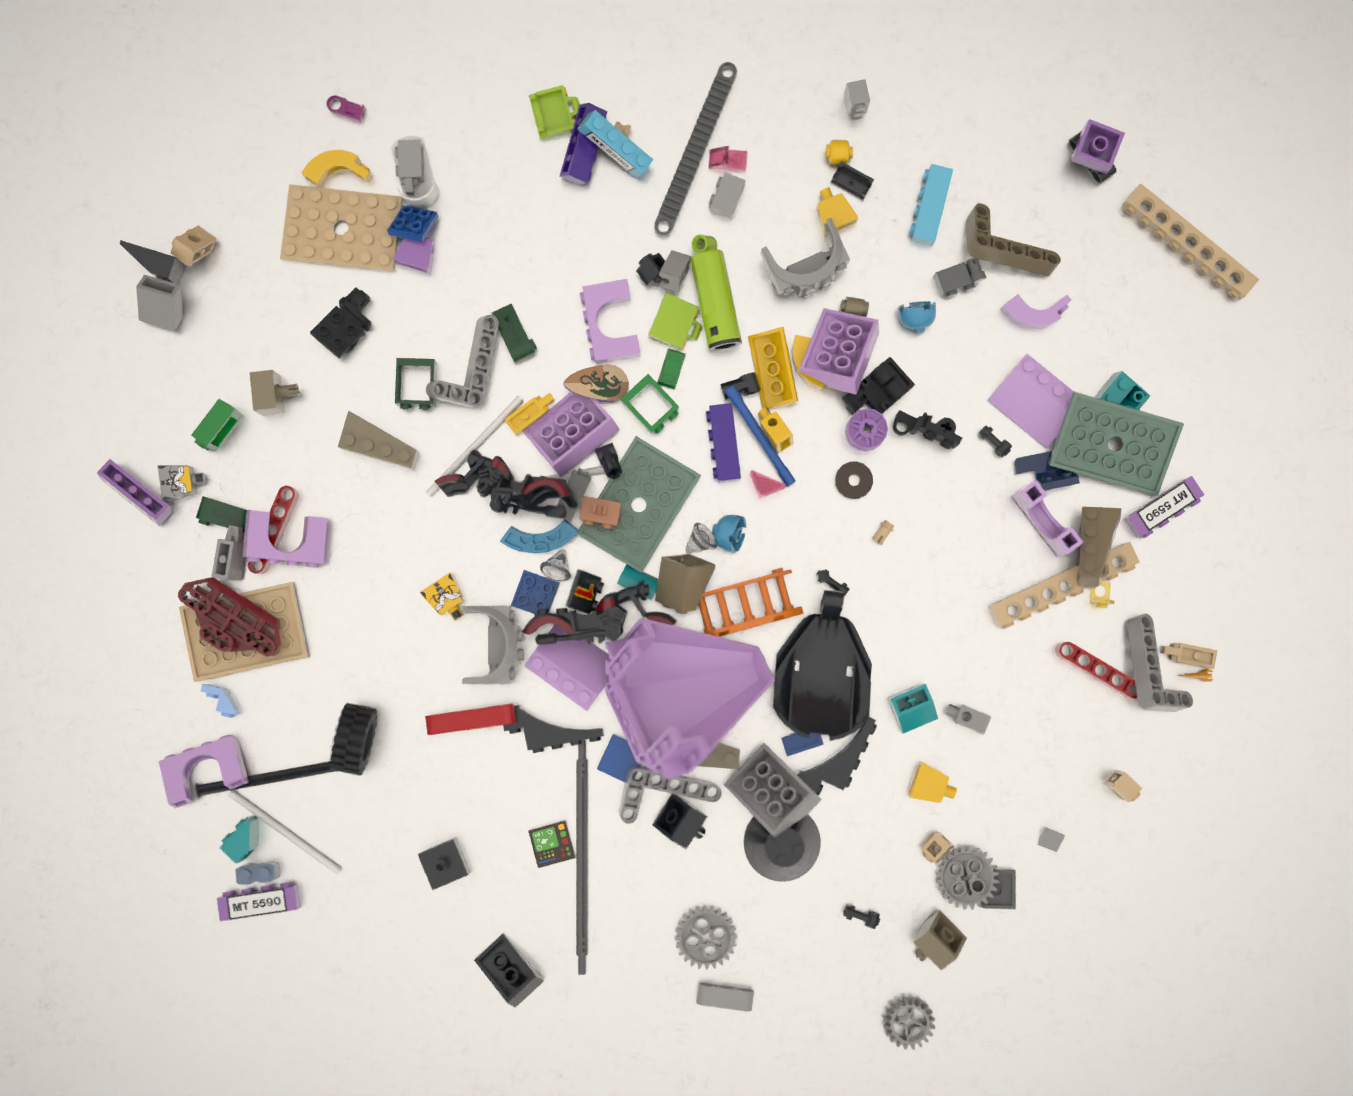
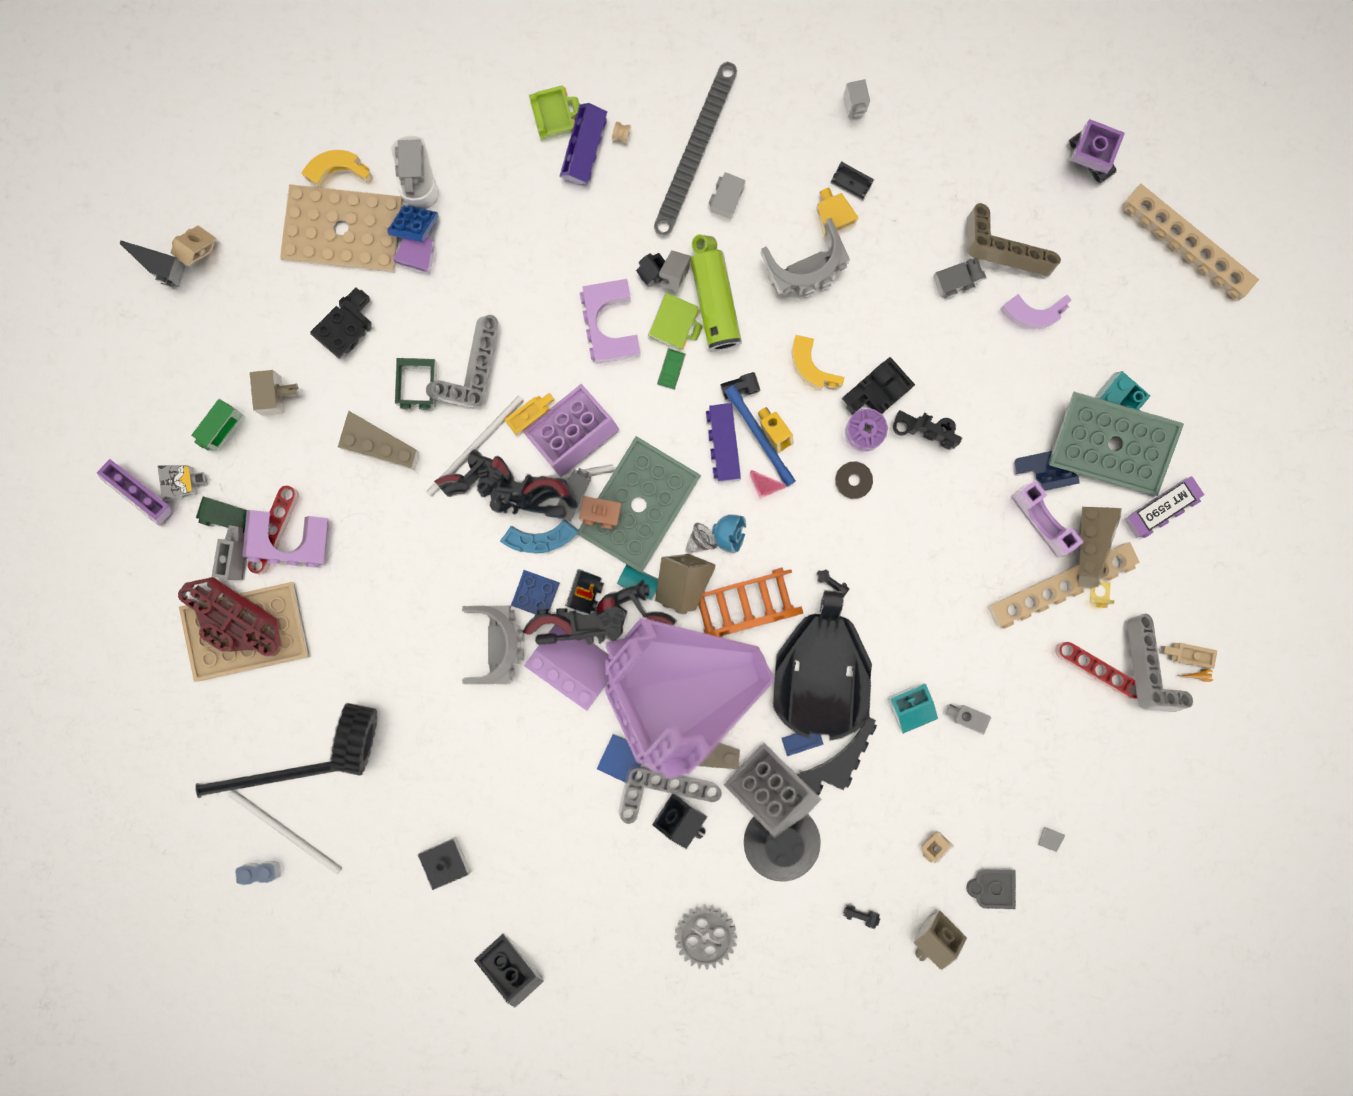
(159, 302): light grey brick -> none
(177, 768): lavender arch -> none
(225, 702): light blue slope -> none
(241, 841): teal slope -> none
(258, 902): brick -> none
(347, 109): magenta piece -> none
(445, 596): torso -> none
(470, 719): red beam -> none
(514, 334): dark green door -> none
(543, 734): black arch -> none
(551, 844): tile -> none
(557, 567): clear hat -> none
(582, 858): dark grey axle -> none
(598, 383): shield -> none
(609, 459): black piece -> none
(615, 144): medium azure brick -> none
(636, 391): green window -> none
(725, 997): light grey beam -> none
(726, 159): clear pink slope -> none
(773, 368): yellow slope -> none
(838, 151): yellow head -> none
(840, 349): lavender slope -> none
(854, 306): dark tan brick -> none
(883, 532): tan pin -> none
(917, 315): dark azure cylinder -> none
(917, 1024): light grey gear -> none
(930, 785): yellow torso -> none
(931, 206): medium azure brick -> none
(950, 880): light grey gear -> none
(1002, 448): black bar -> none
(1033, 400): lavender slope -> none
(1123, 786): tan brick -> none

